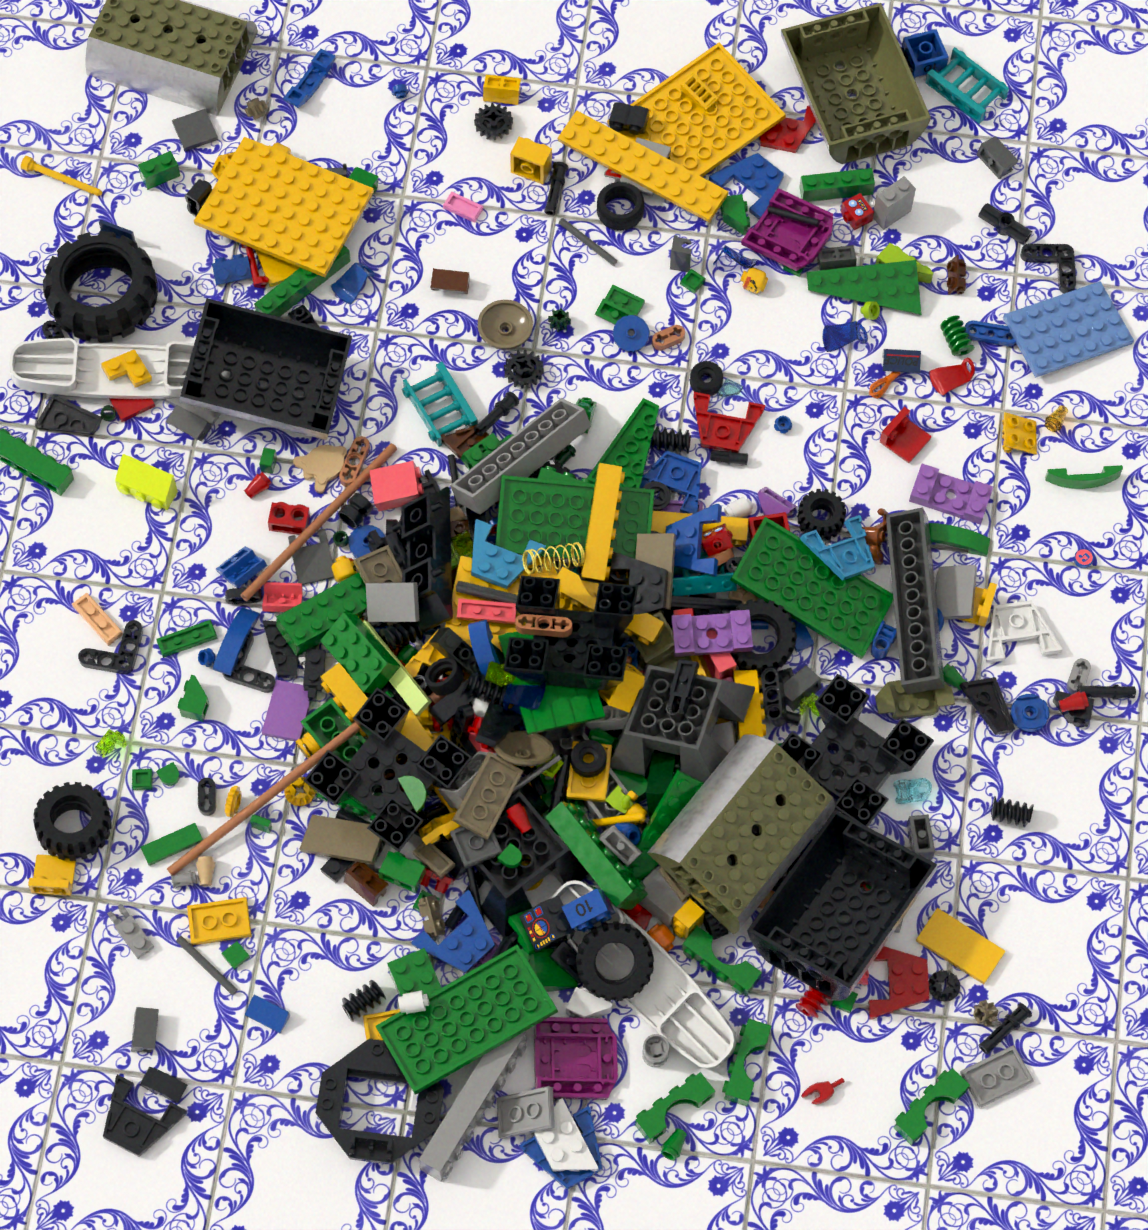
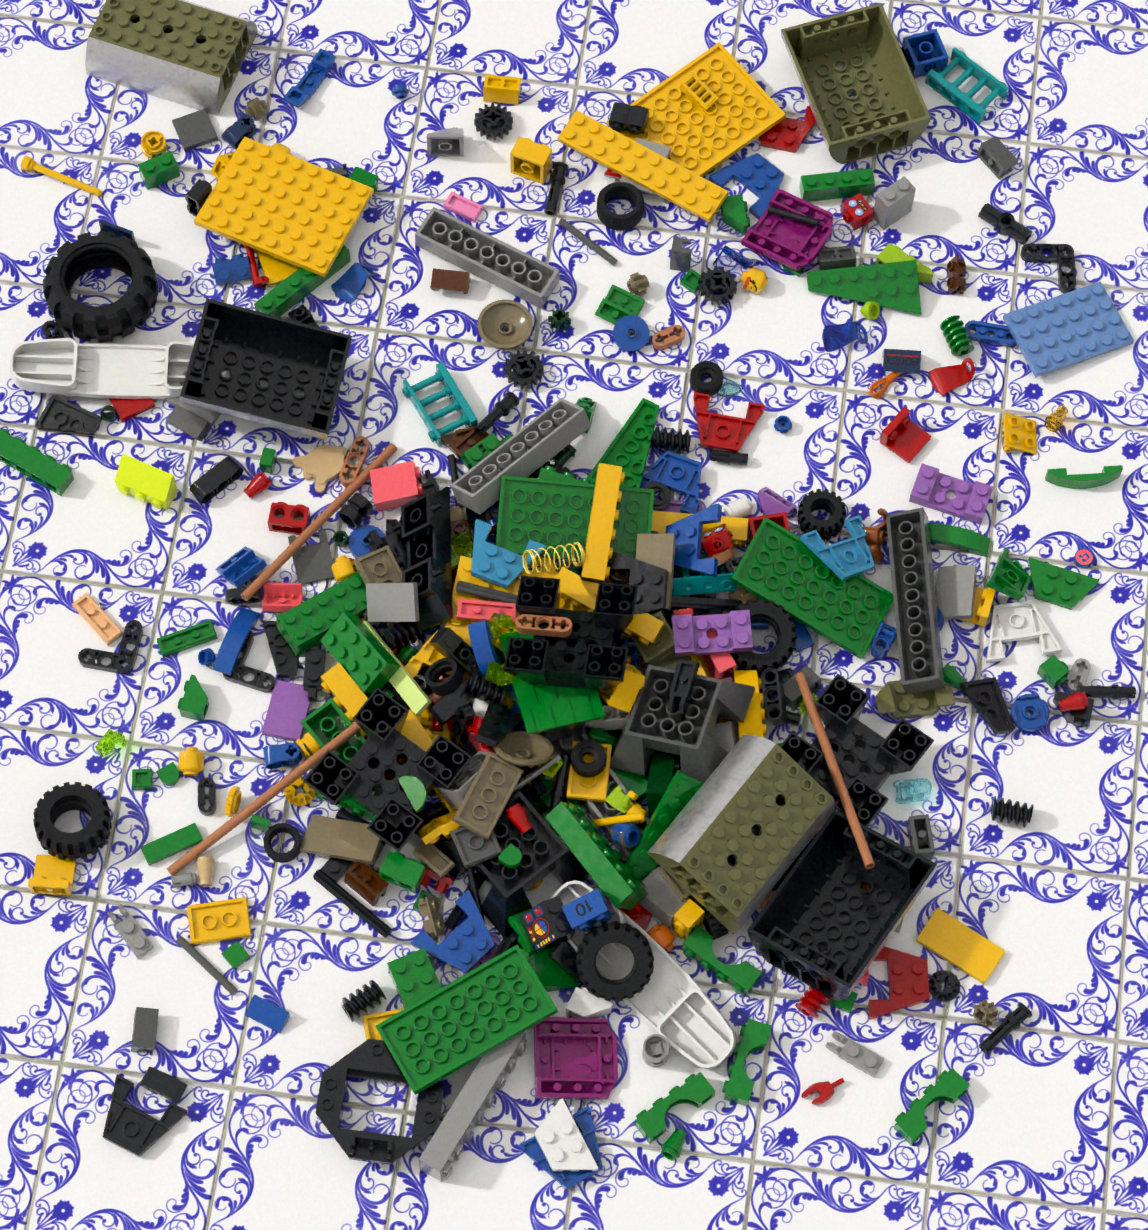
(129, 364): yellow plate -> none
(153, 144): none -> yellow wheel
(191, 761): none -> yellow head
(216, 479): none -> black beam
(235, 133): none -> dark blue piece
(279, 755): none -> blue piece
(282, 828): none -> black tyre
(352, 903): none -> black axle
(413, 1002): white brick -> none
(446, 142): none -> light grey slope
(487, 257): none -> light grey brick
(498, 623): none -> clear neon green bracket
(524, 696): clear blue piece -> none
(525, 1112): light grey tile -> none
(620, 845): light grey slope -> none
(638, 284): none -> dark tan gear
(717, 285): none -> black gear
(835, 771): none -> nougat piece
(856, 1054): none -> light grey hinge
(996, 1076): light grey tile -> none
(1009, 577): none -> green wing
(1053, 672): none -> green brick
(1058, 584): none -> green wing

